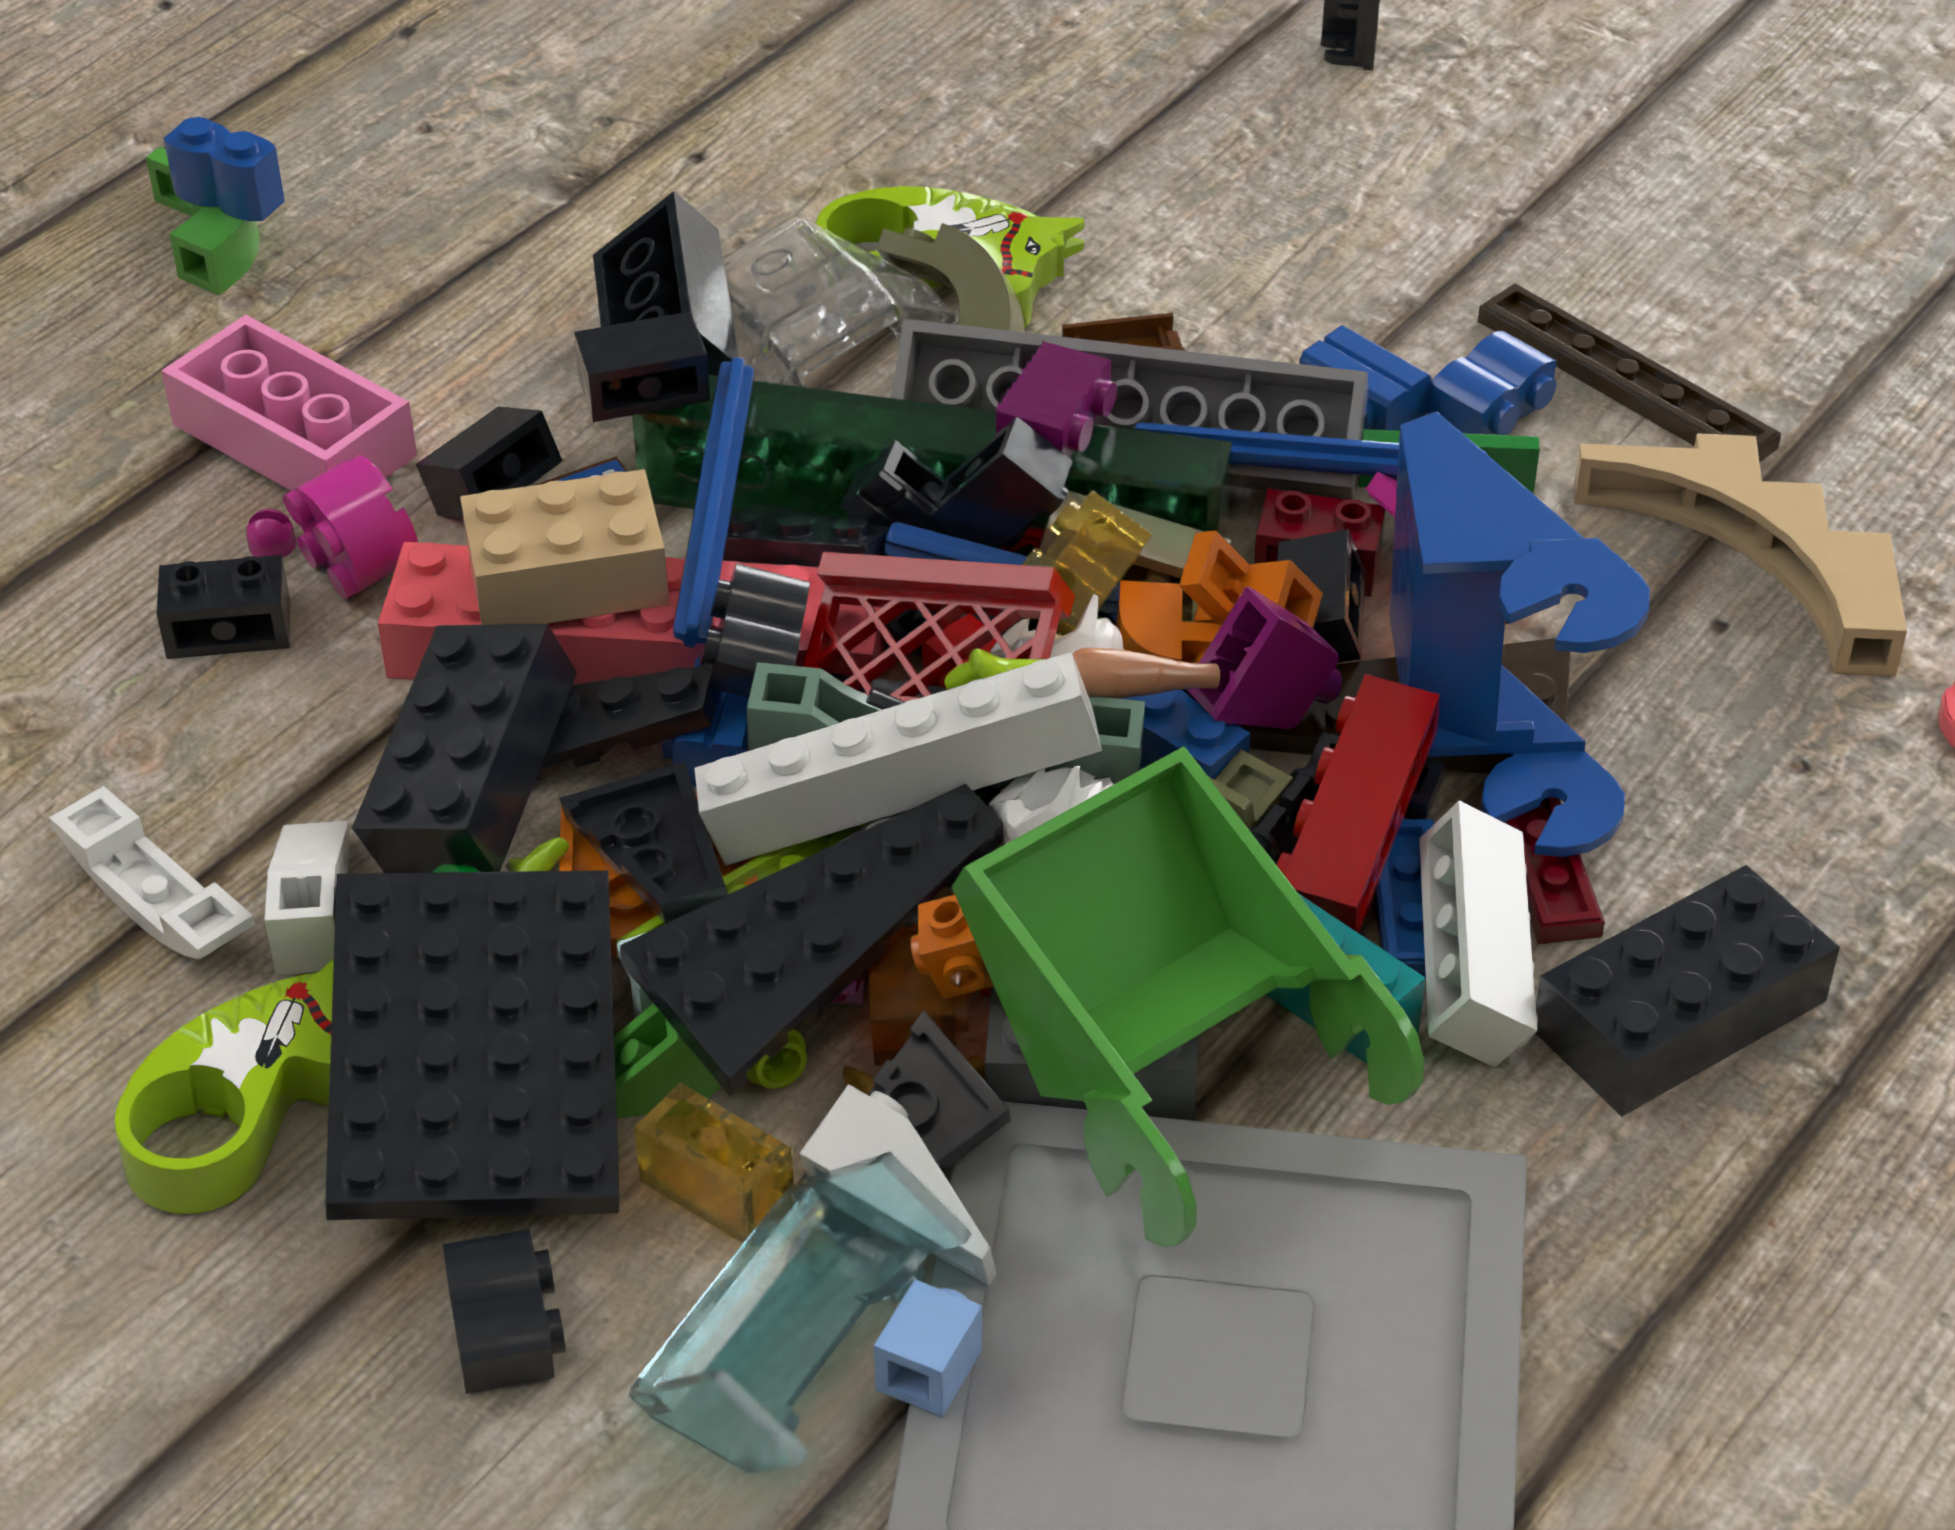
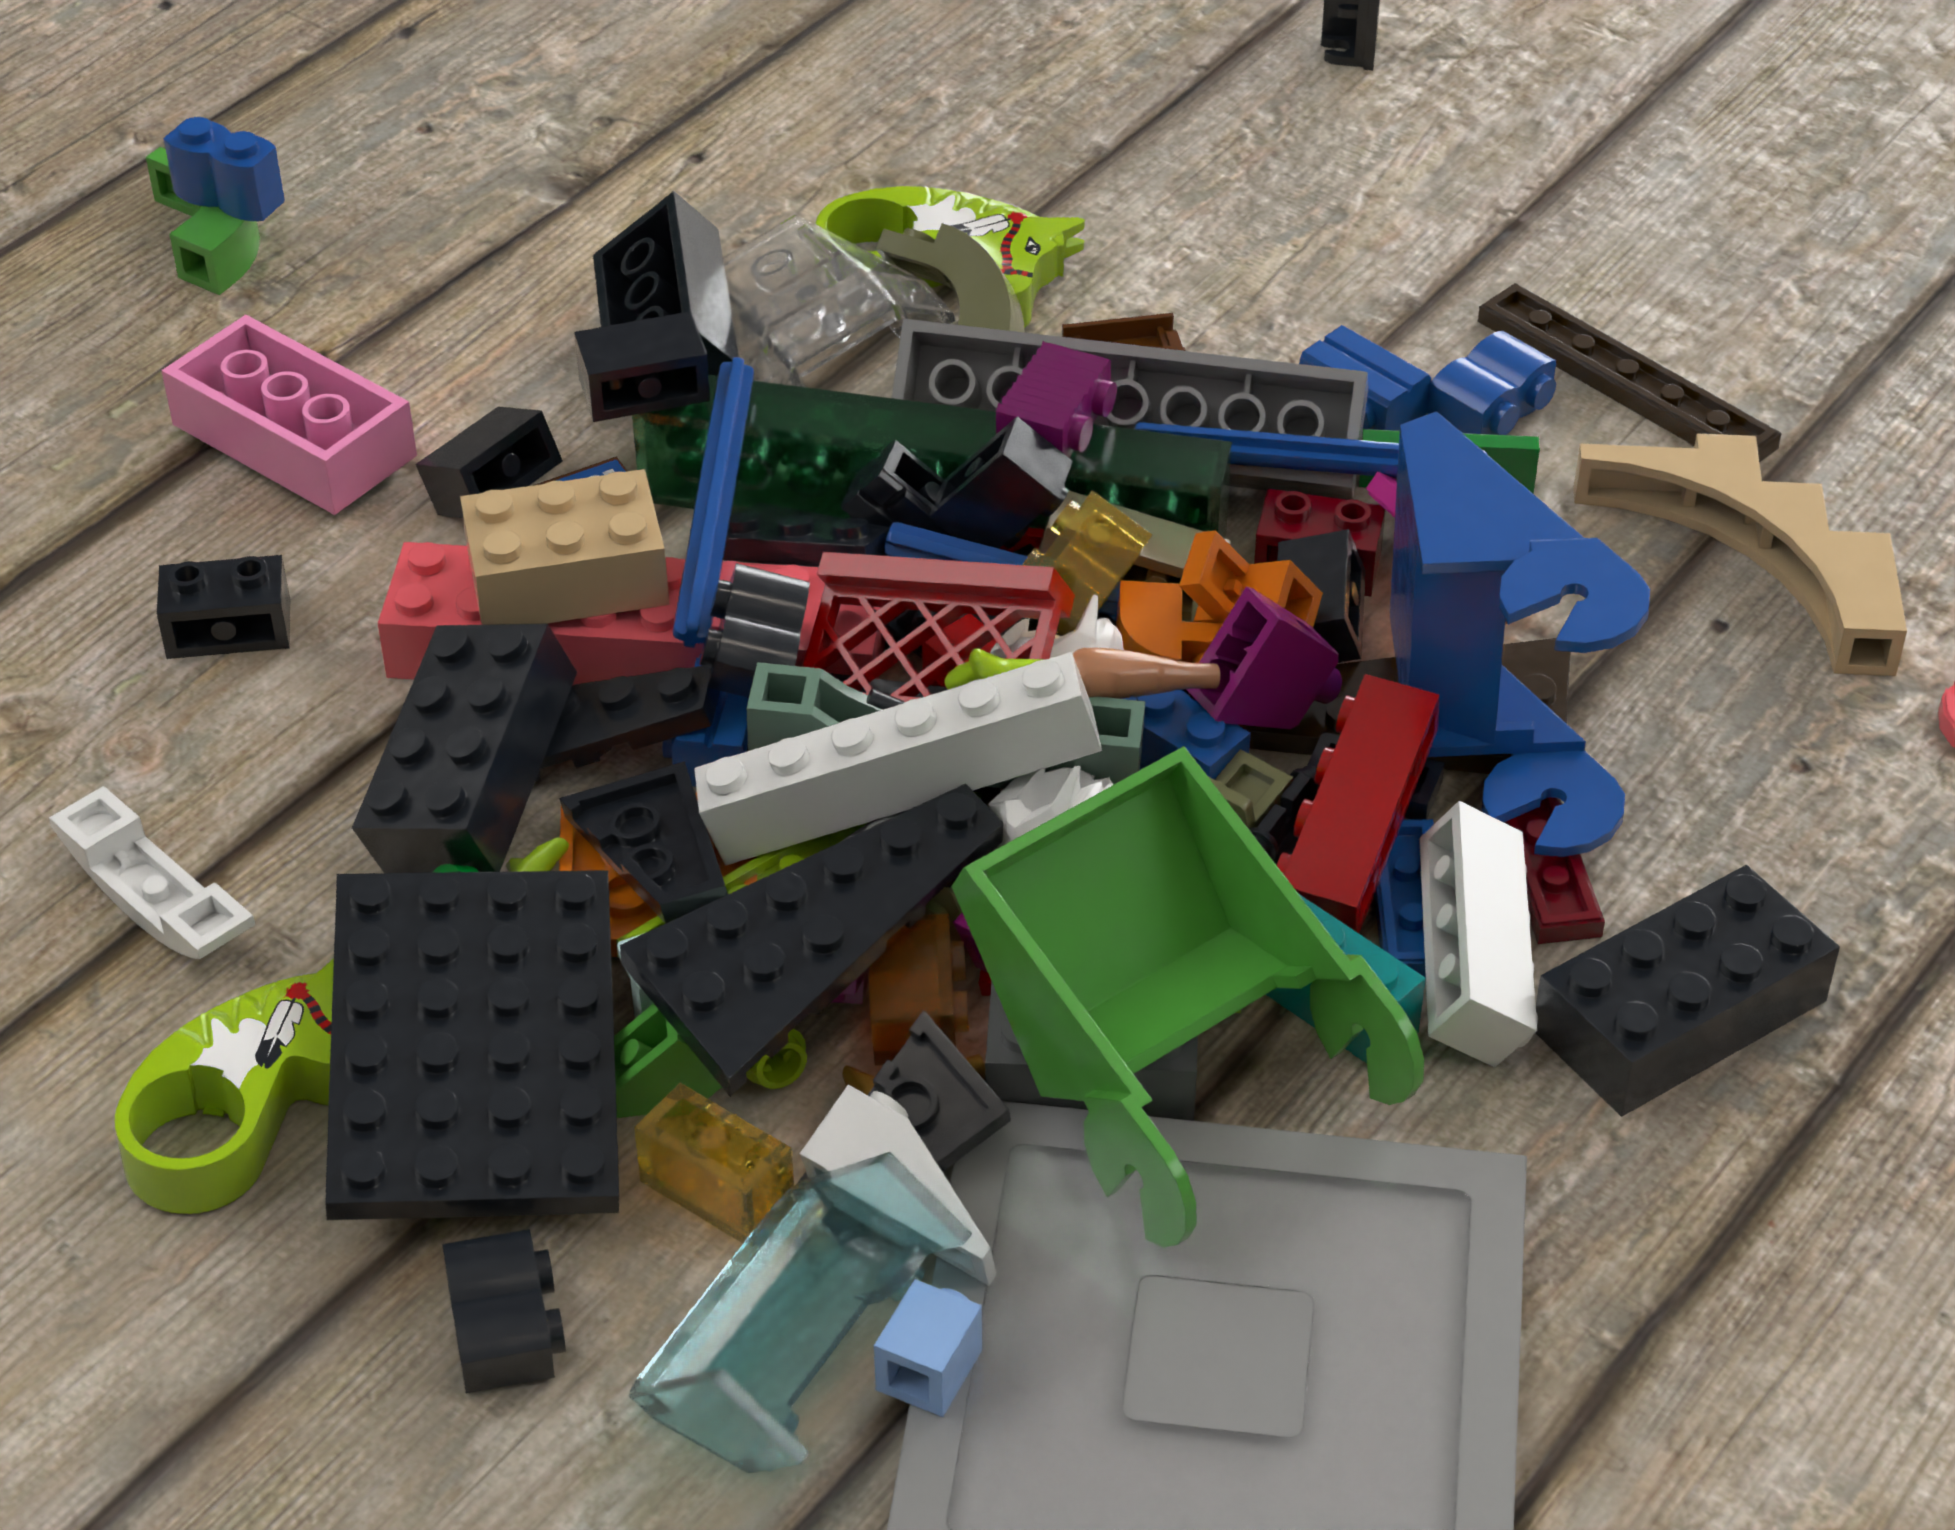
(270, 533): dark pink hinge -> none
(303, 895): white slope -> none
(350, 524): dark pink brick -> none
(948, 949): orange brick -> none

